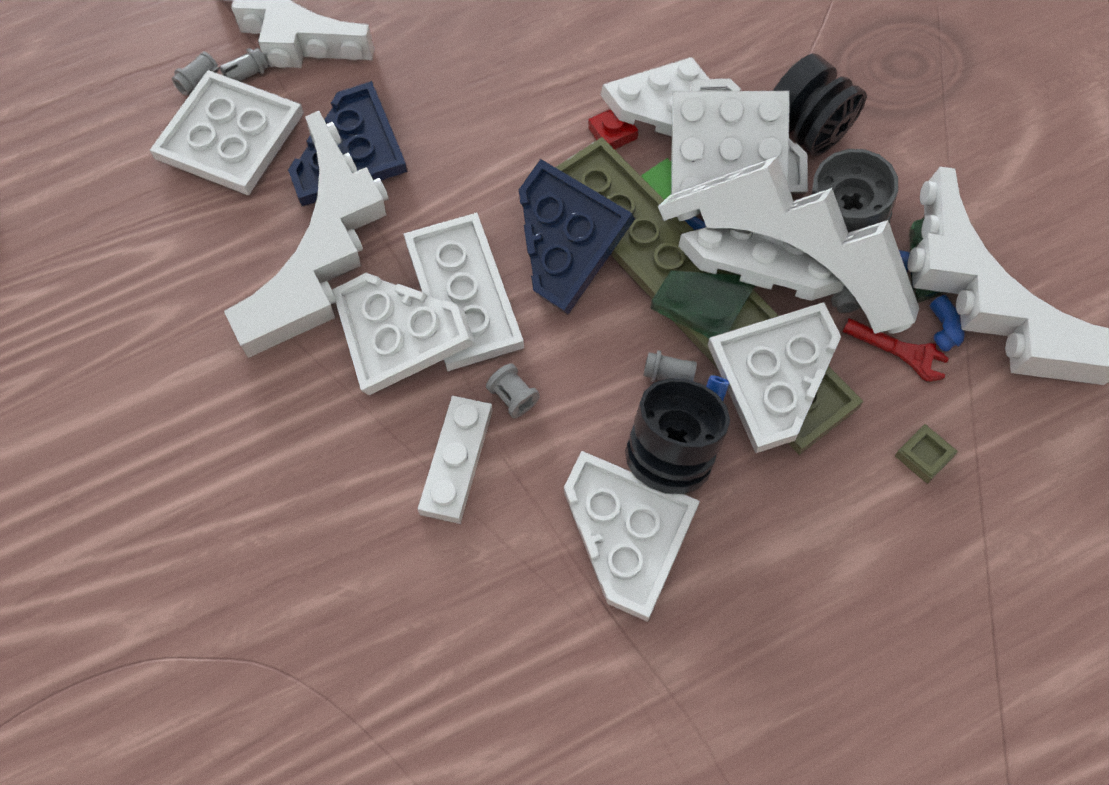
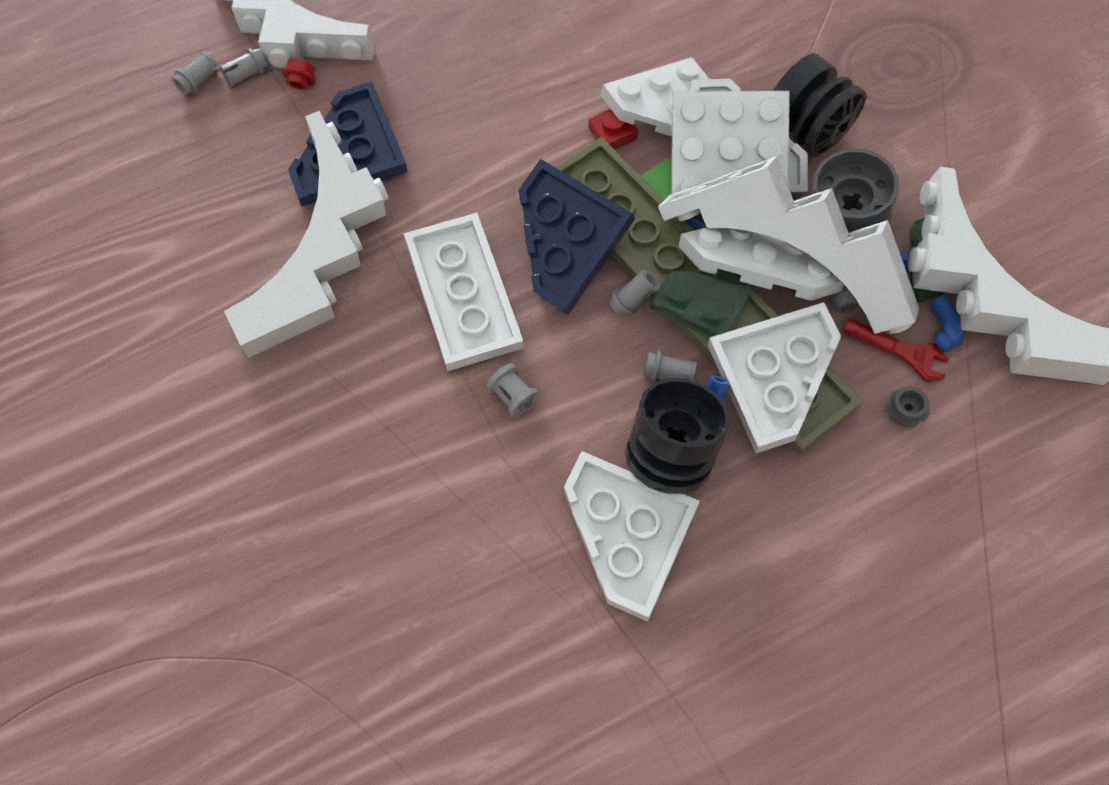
(227, 132): white plate -> none
(299, 74): none -> red plate
(397, 330): white plate -> none
(455, 459): white plate -> none
(627, 299): none -> light grey pin
(915, 399): none -> dark grey plate
(926, 453): olive tile -> none

